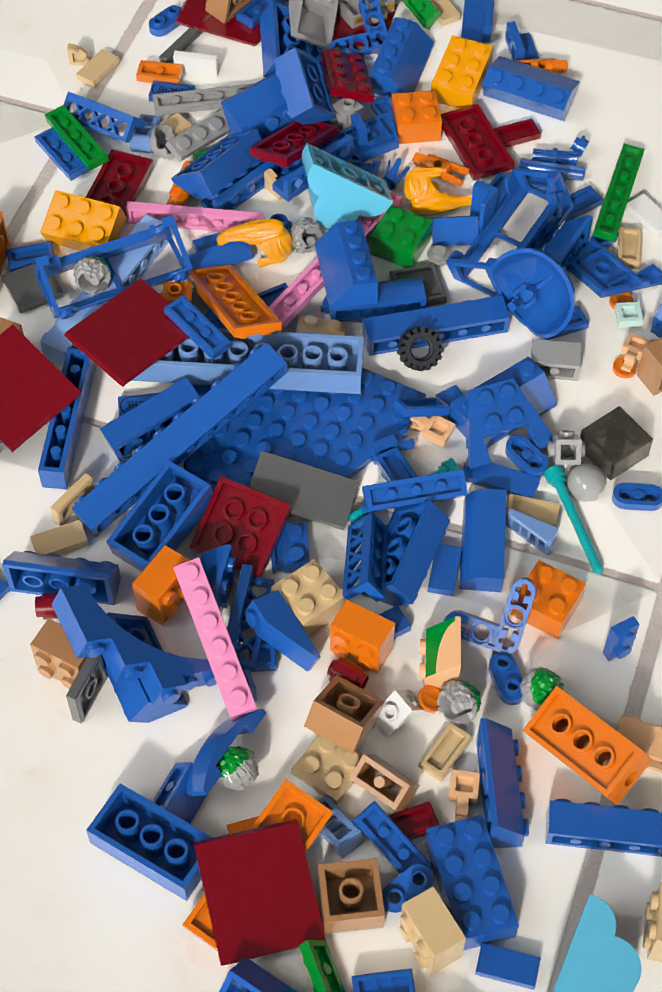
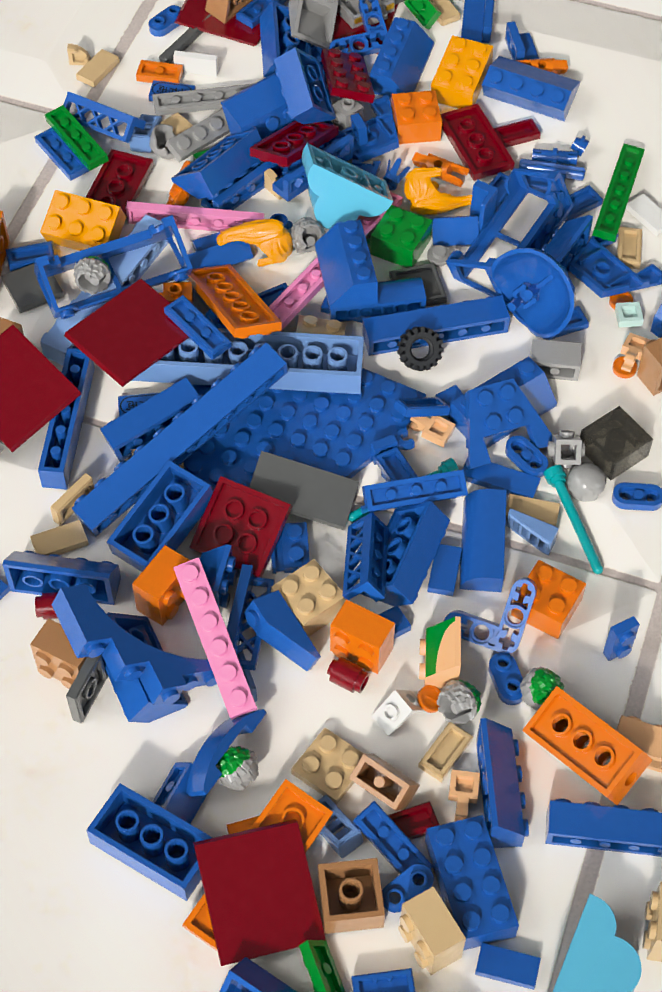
(266, 658): blue tile -> none
(344, 714): medium nougat brick -> none

